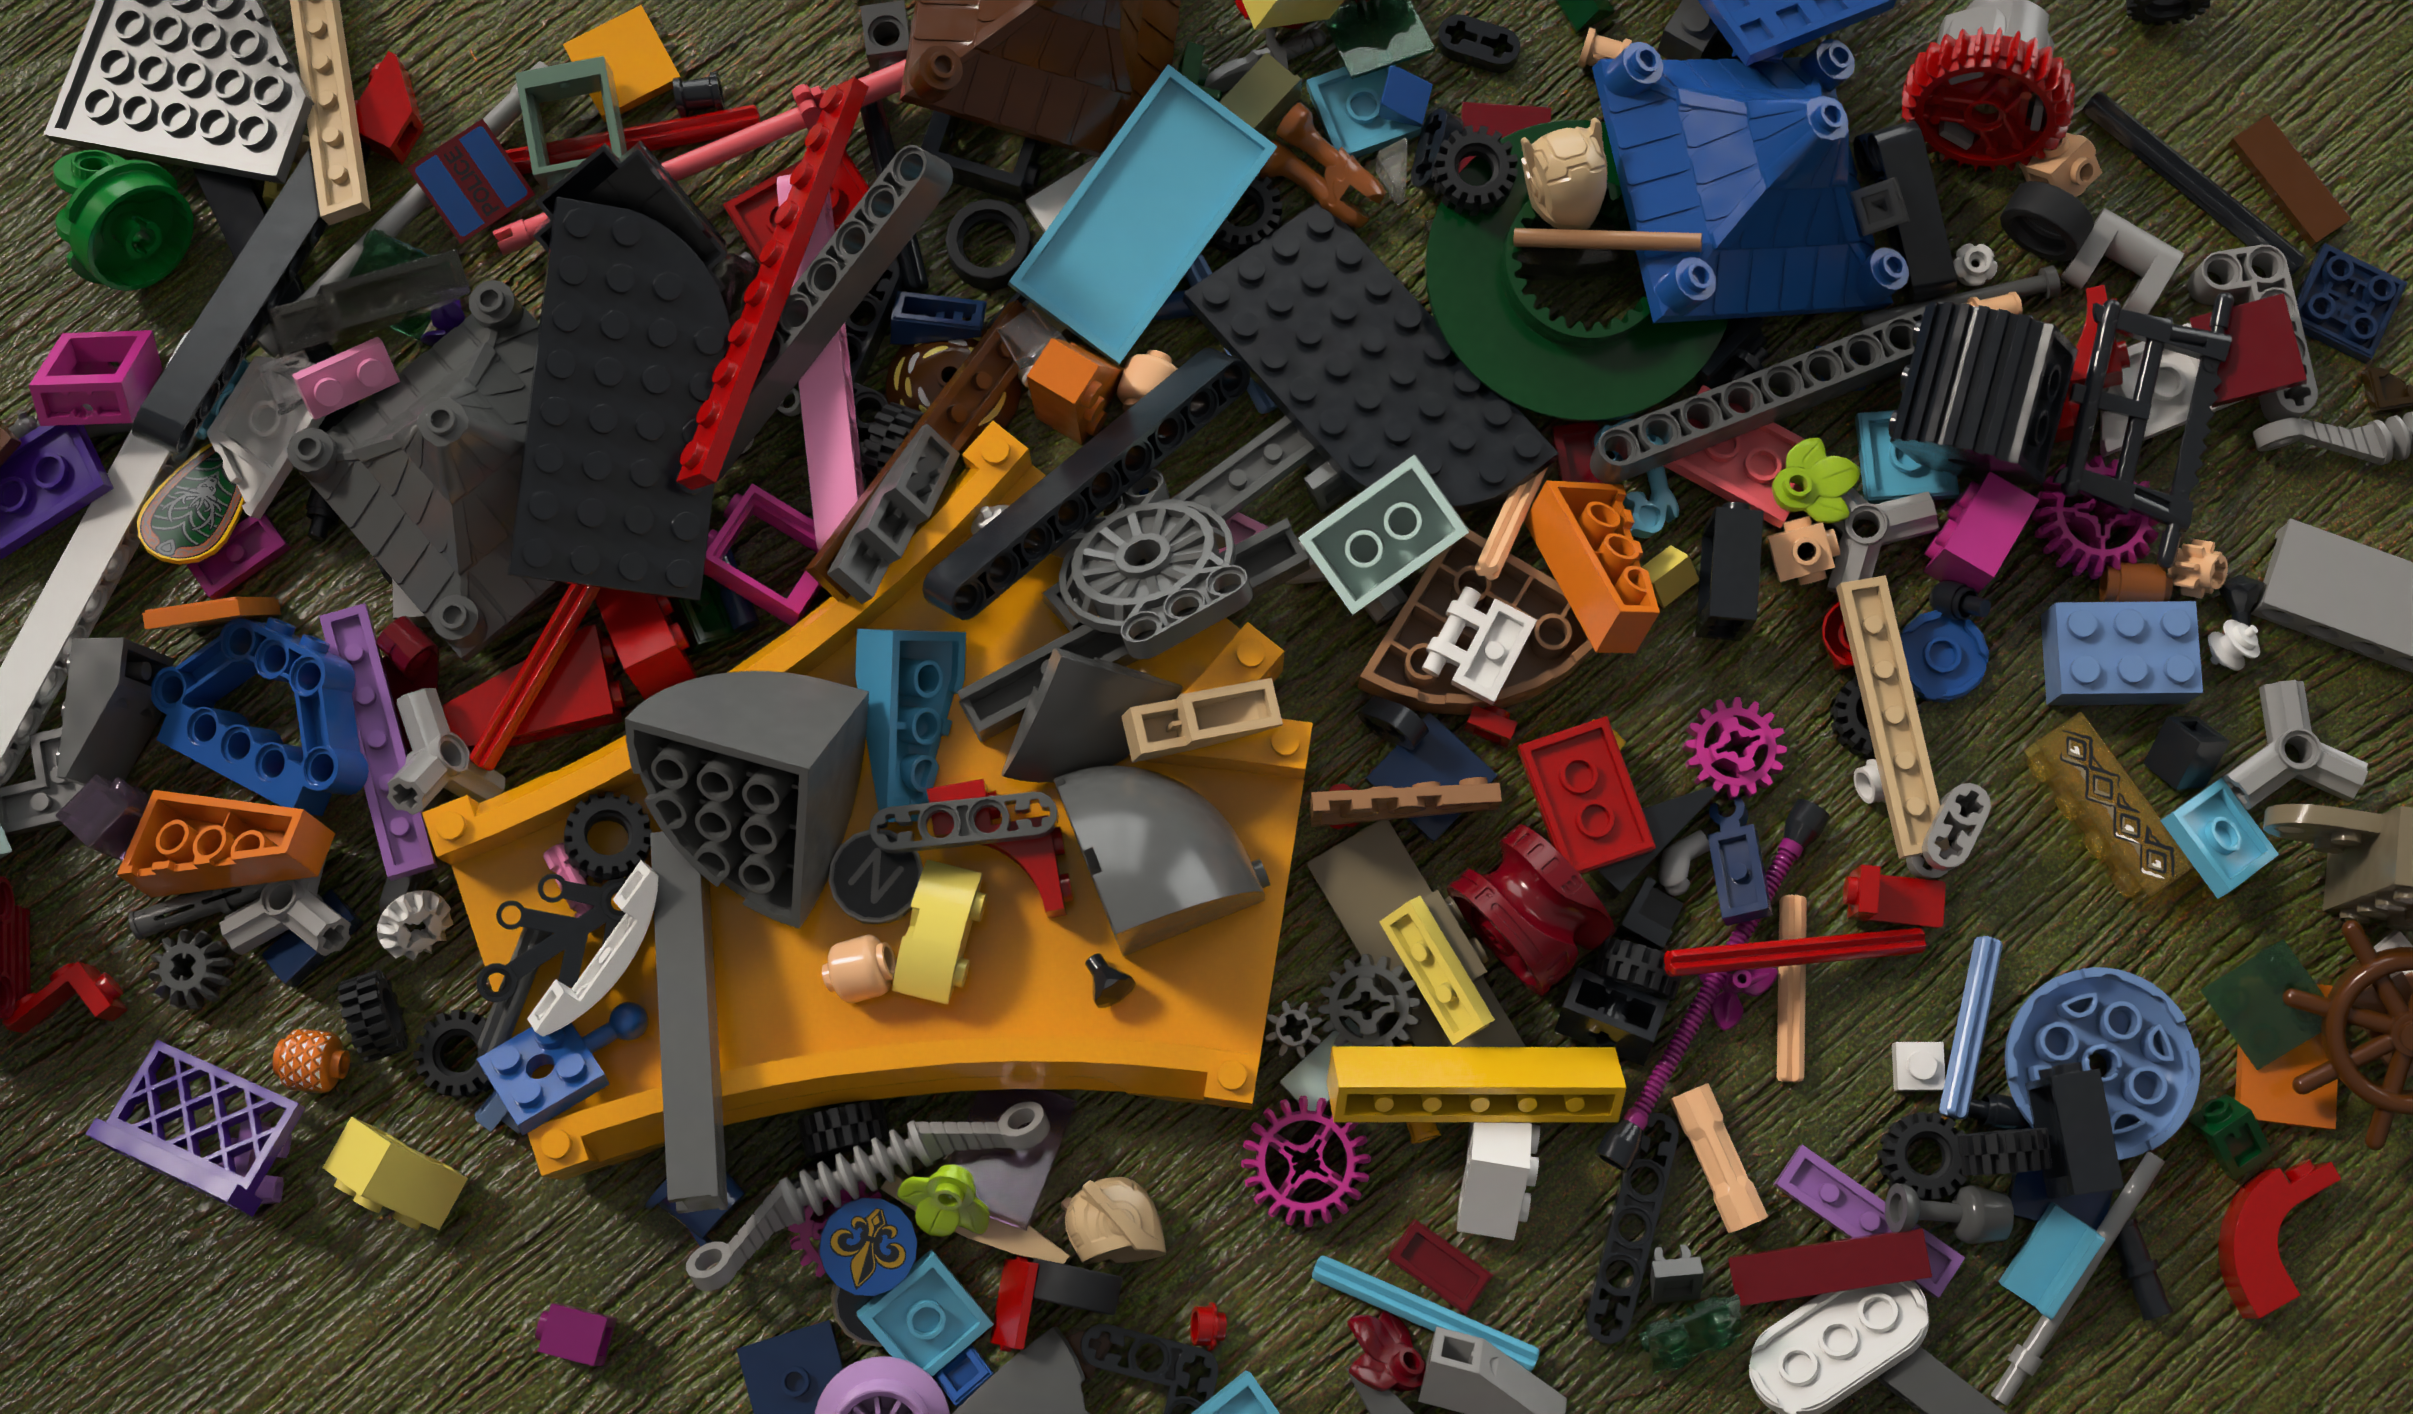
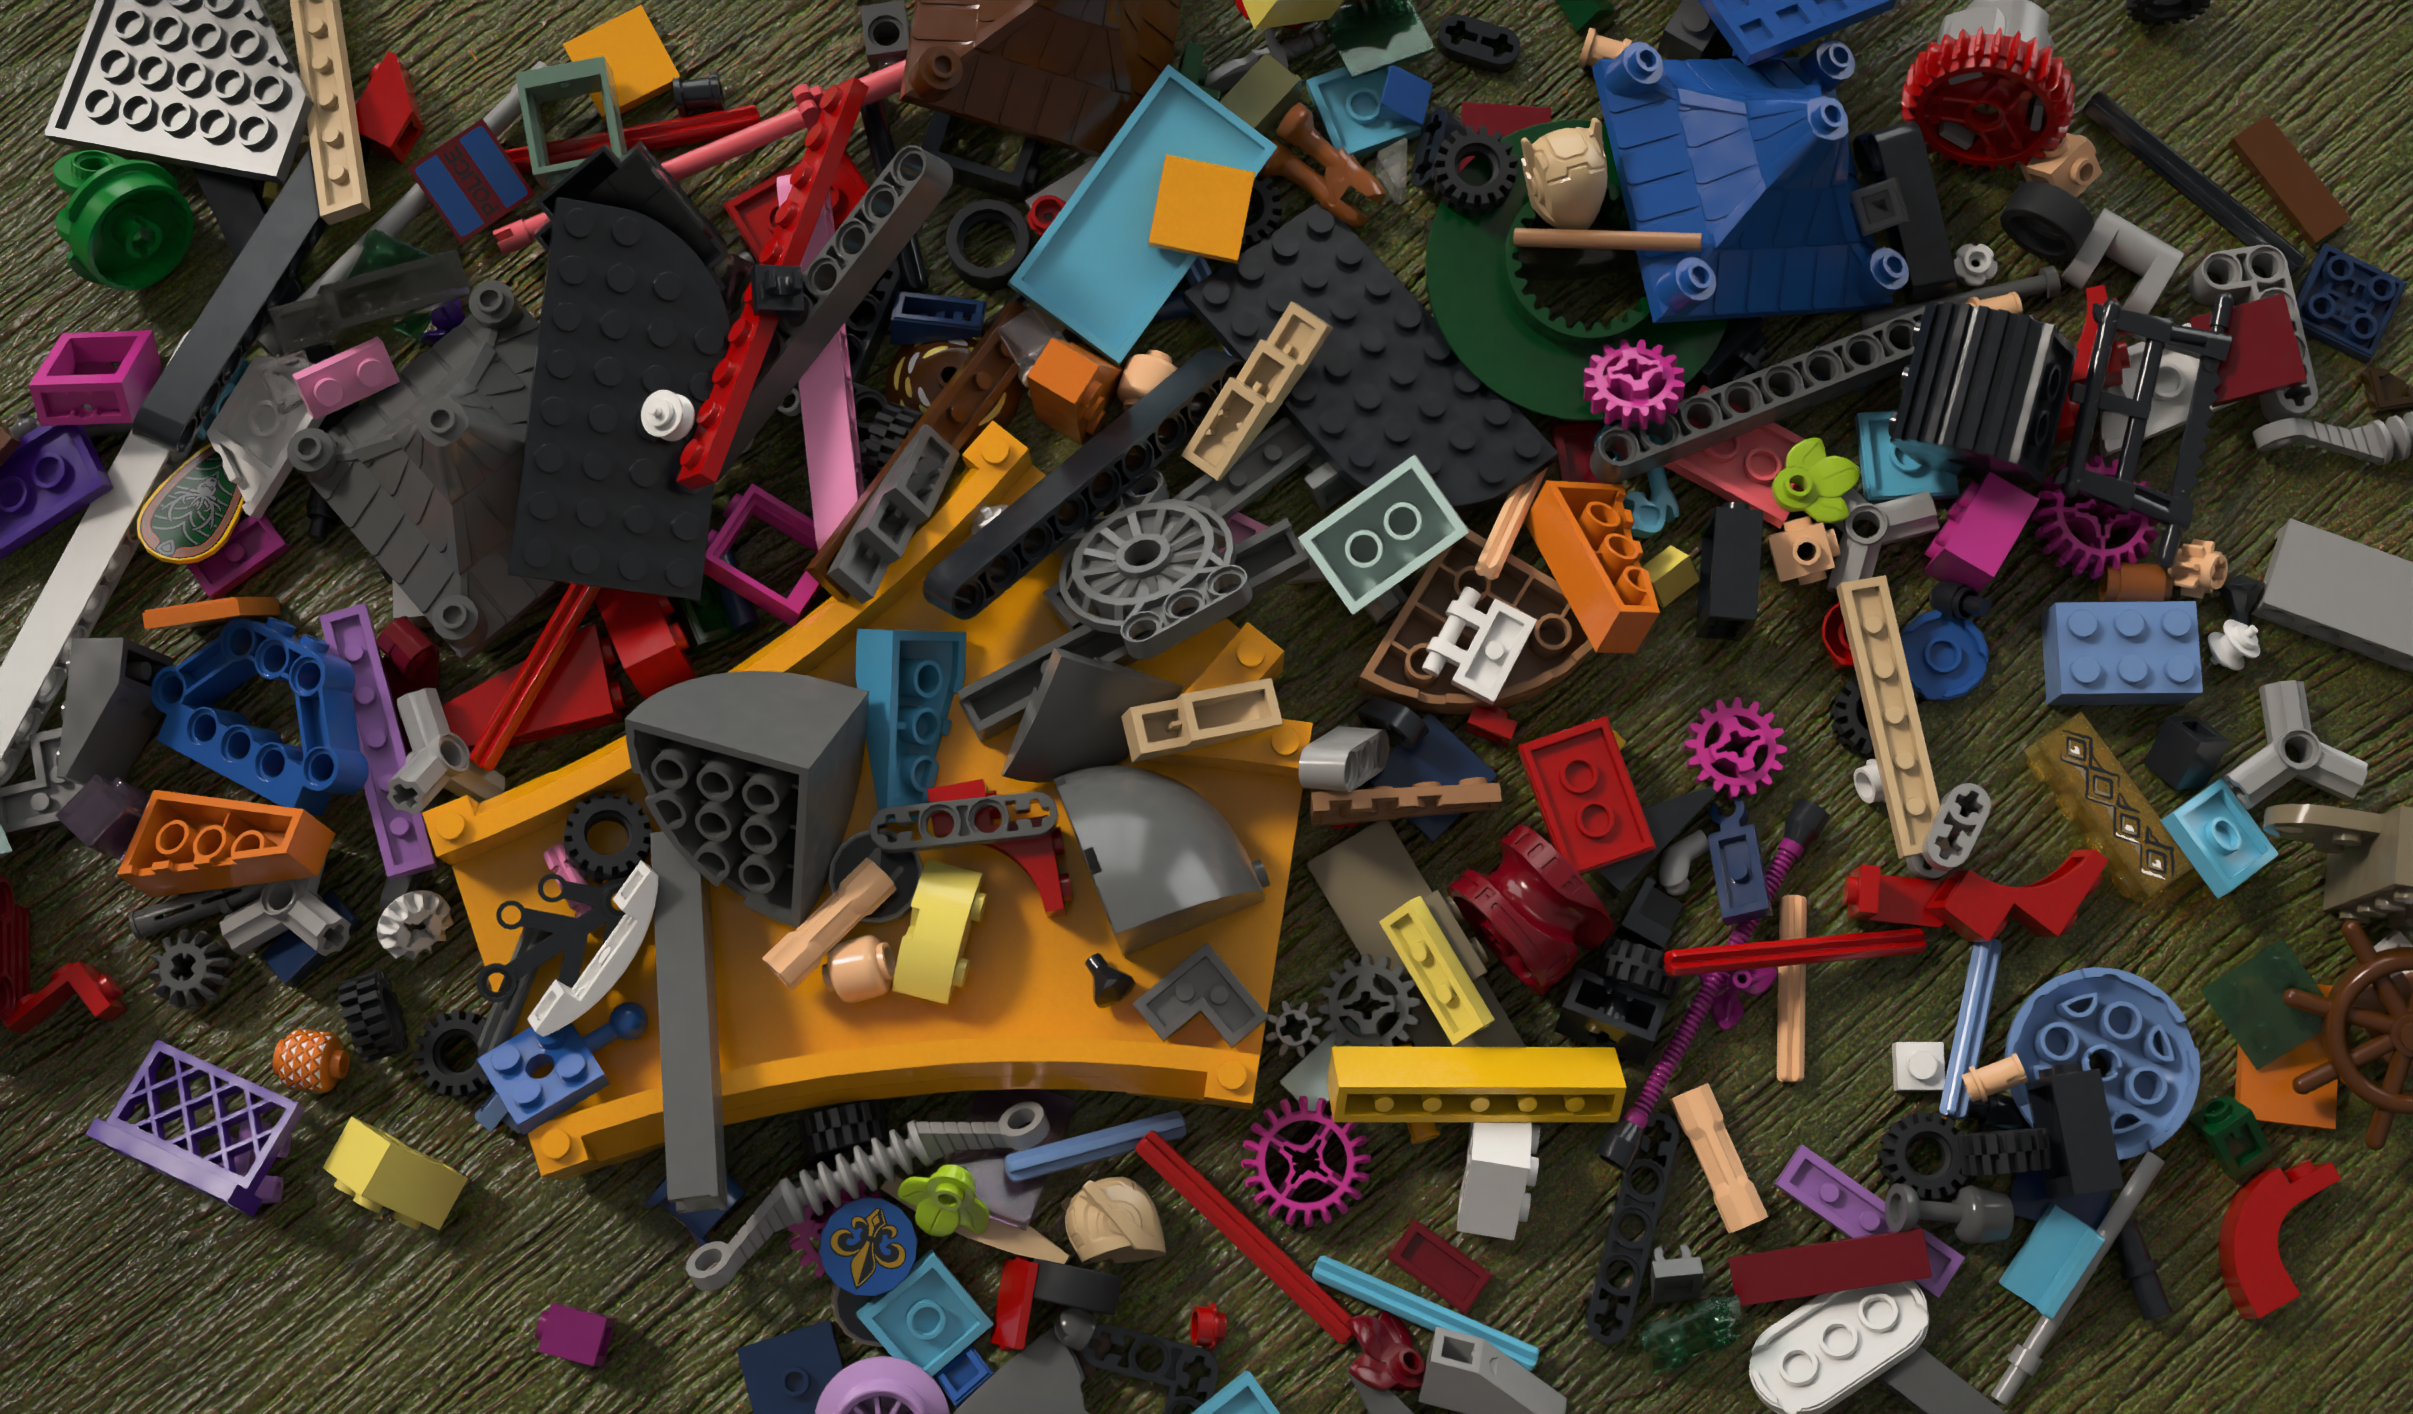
(667, 415): none -> white wheel
(777, 291): none -> black tile
(803, 949): none -> light nougat axle
(1040, 208): none -> red plate
(1074, 1328): none -> dark grey hinge
(1091, 1146): none -> medium blue axle
(1201, 209): none -> light orange tile
(1203, 986): none -> flat silver plate
(1245, 1235): none -> red axle
(1257, 392): none -> tan slope
(1343, 758): none -> light grey beam
(1633, 384): none -> dark pink gear
(1994, 1078): none -> light nougat pin
(2045, 907): none -> red arch

